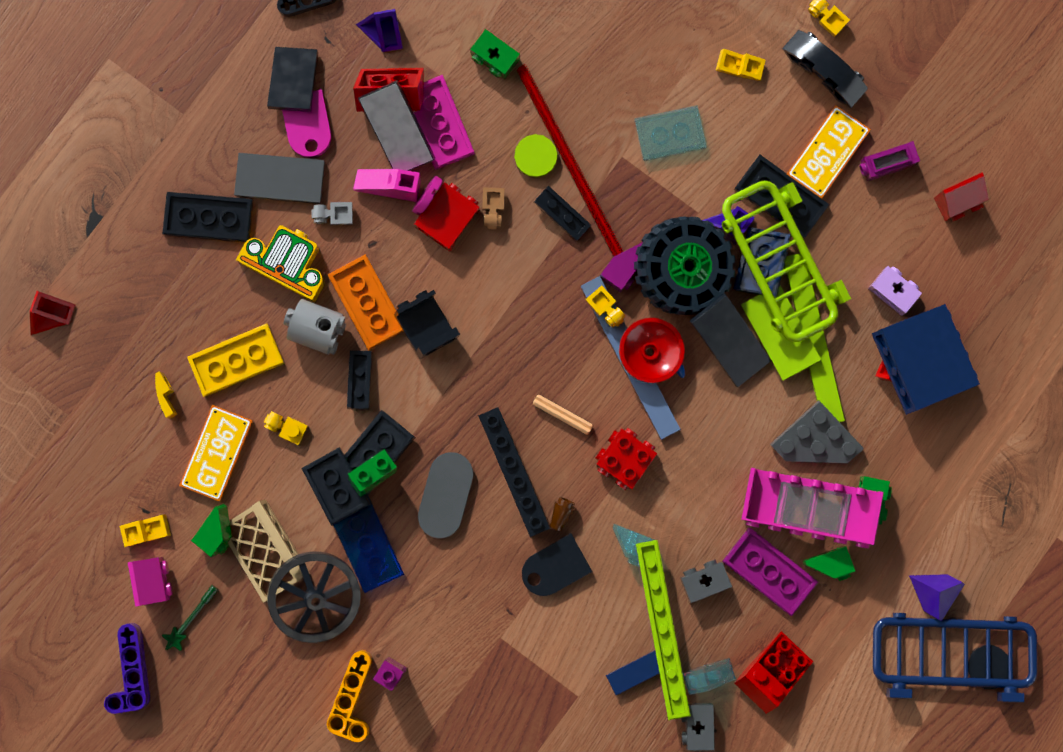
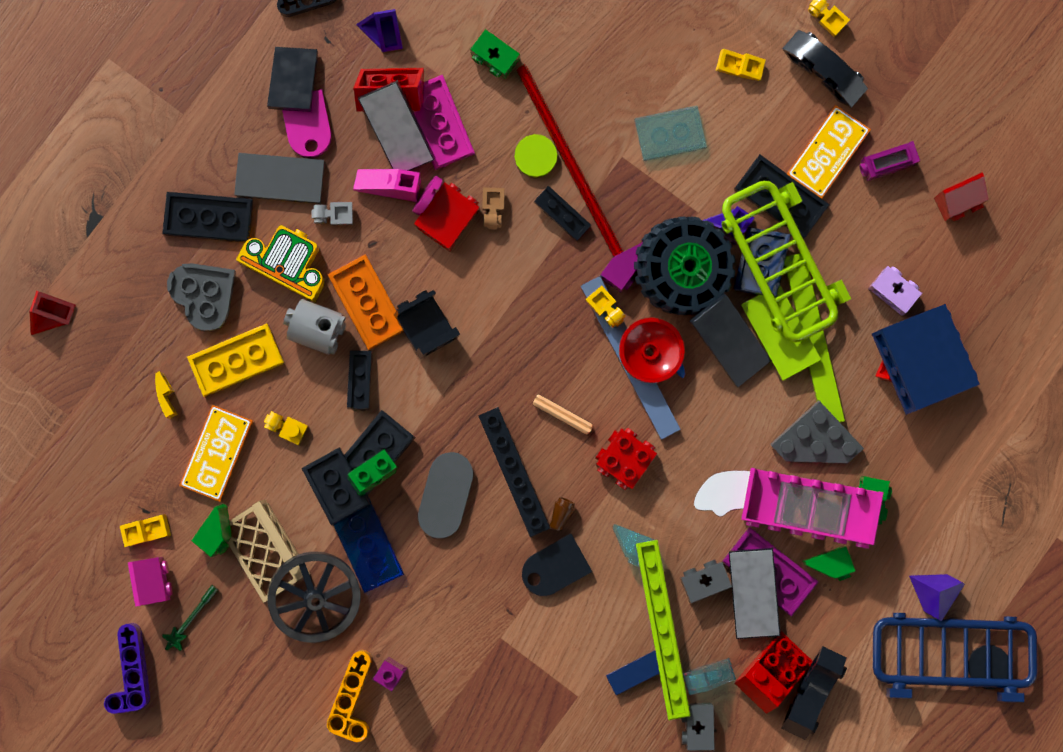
(204, 293): none -> dark grey plate
(723, 492): none -> white sticker
(754, 593): none -> flat silver tile
(814, 690): none -> black brick

